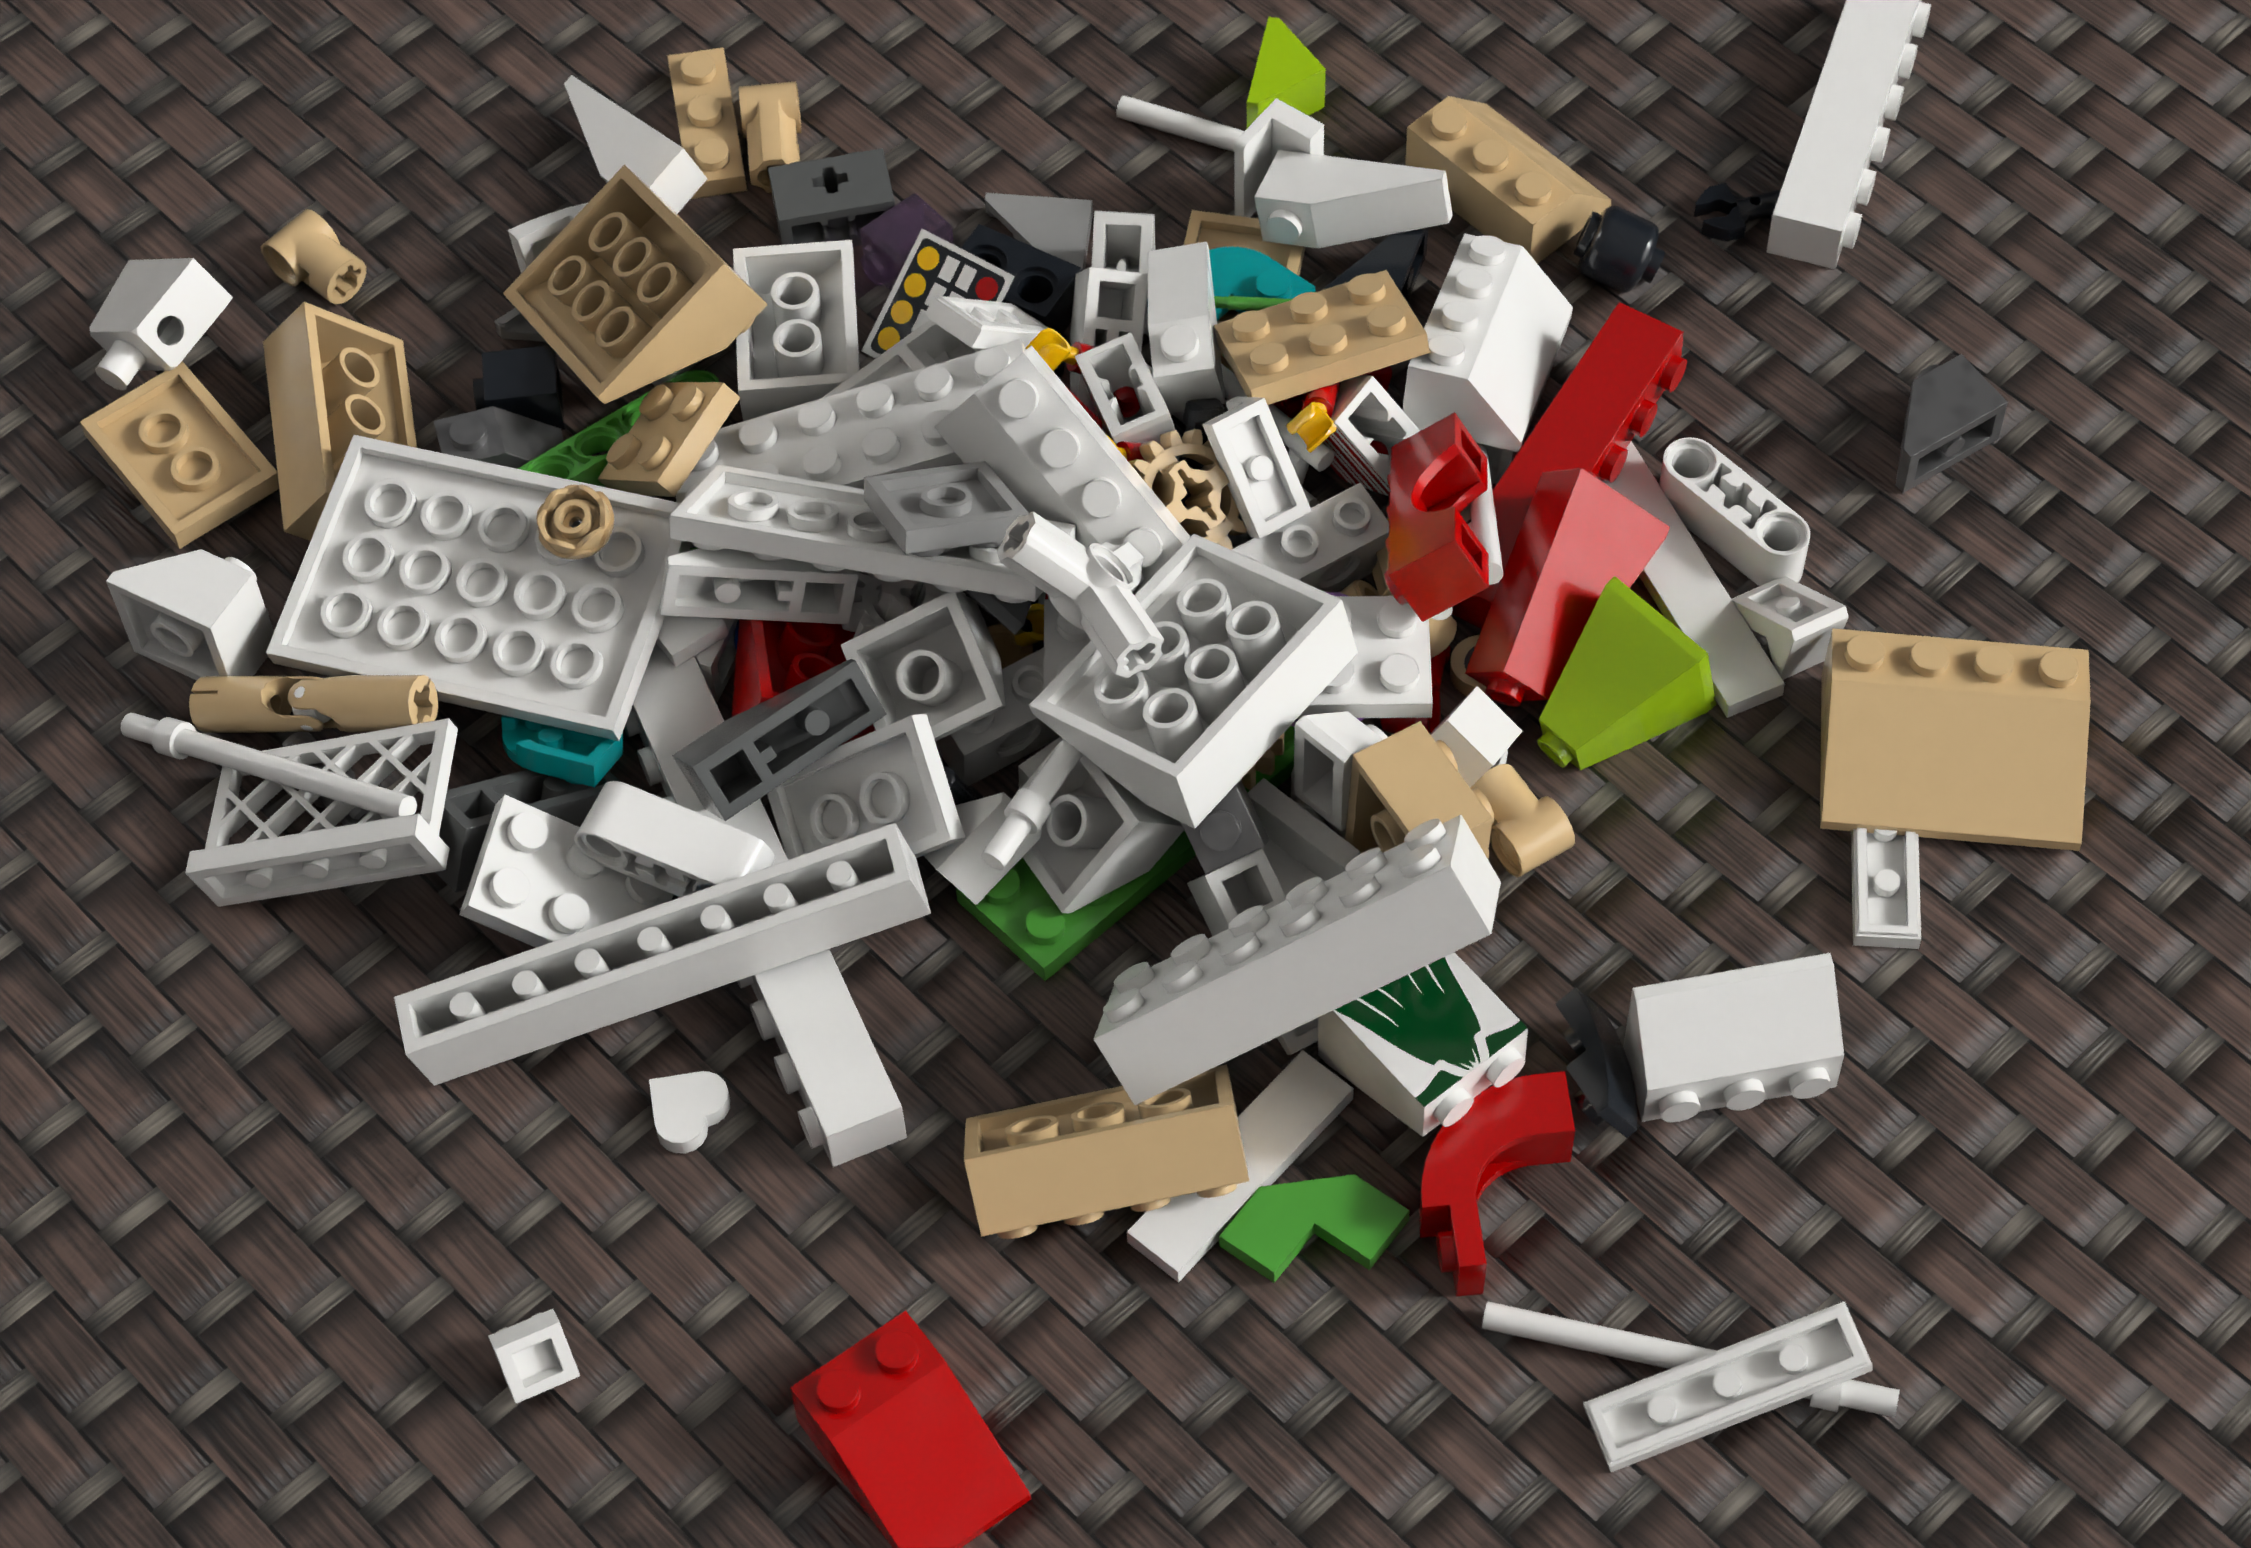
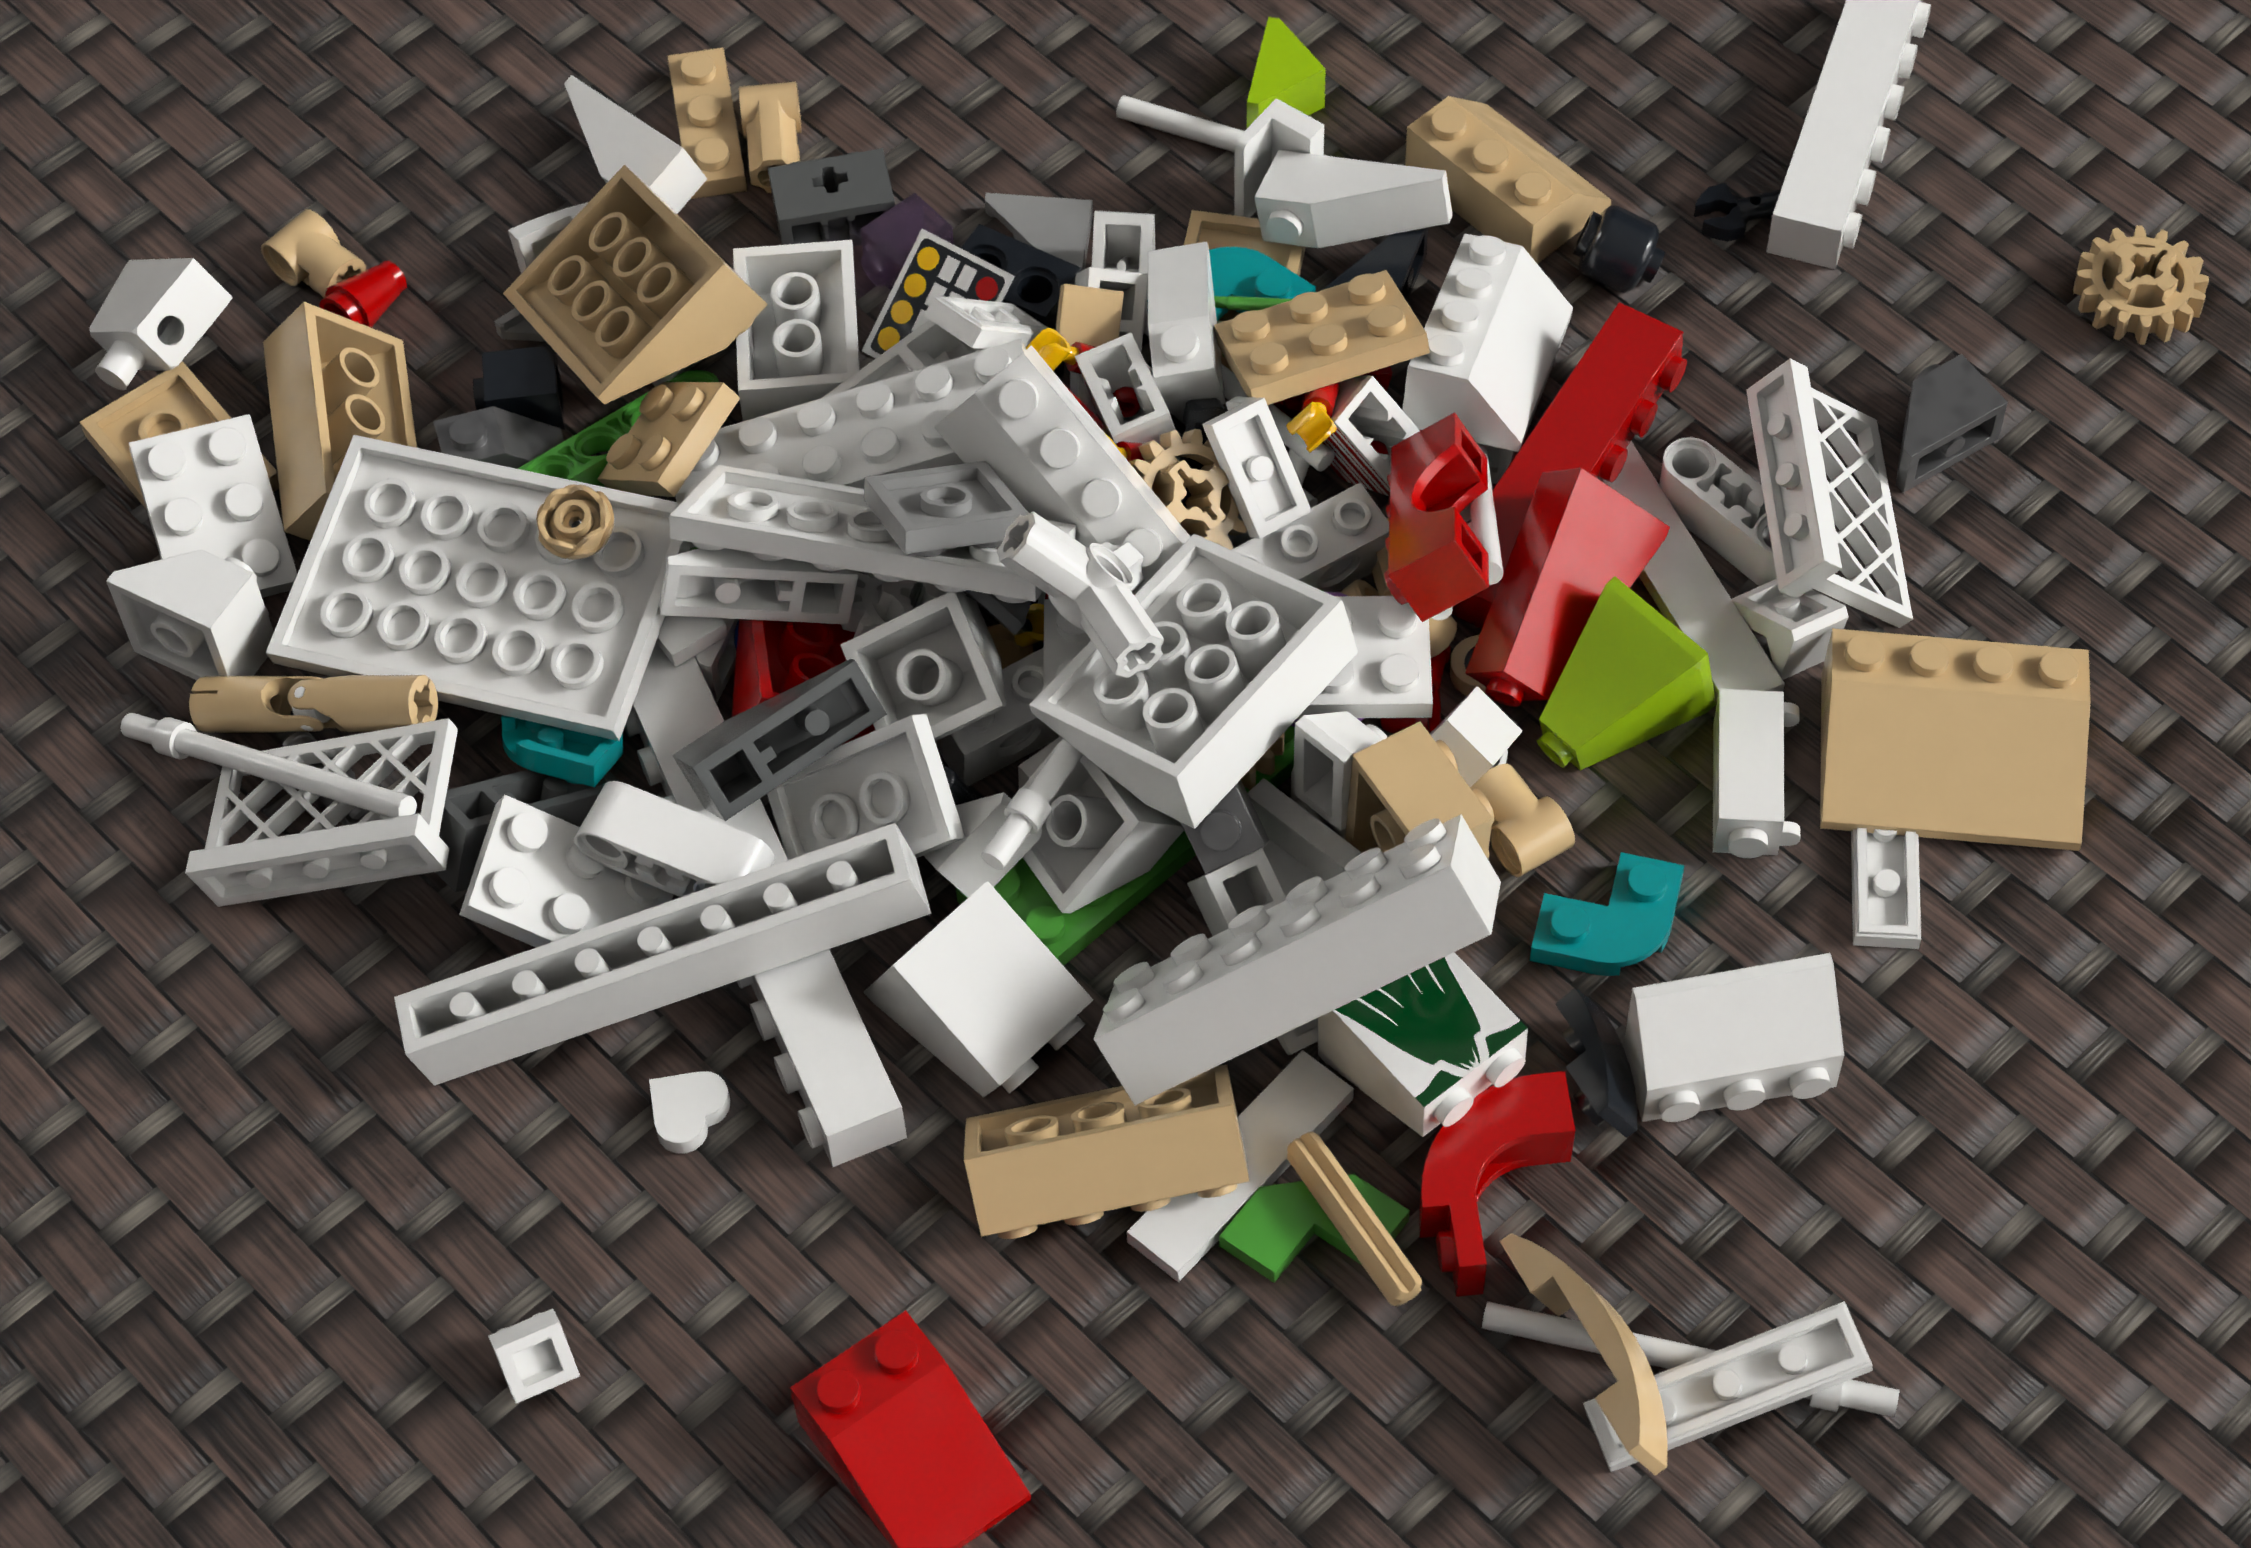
(215, 495): none -> white plate
(366, 294): none -> red cone
(983, 994): none -> white slope
(1089, 314): none -> tan tile
(1354, 1219): none -> tan axle
(1609, 937): none -> teal plate
(1632, 1402): none -> tan slope
(1751, 773): none -> white brick
(1805, 506): none -> white fence
(2140, 285): none -> tan gear

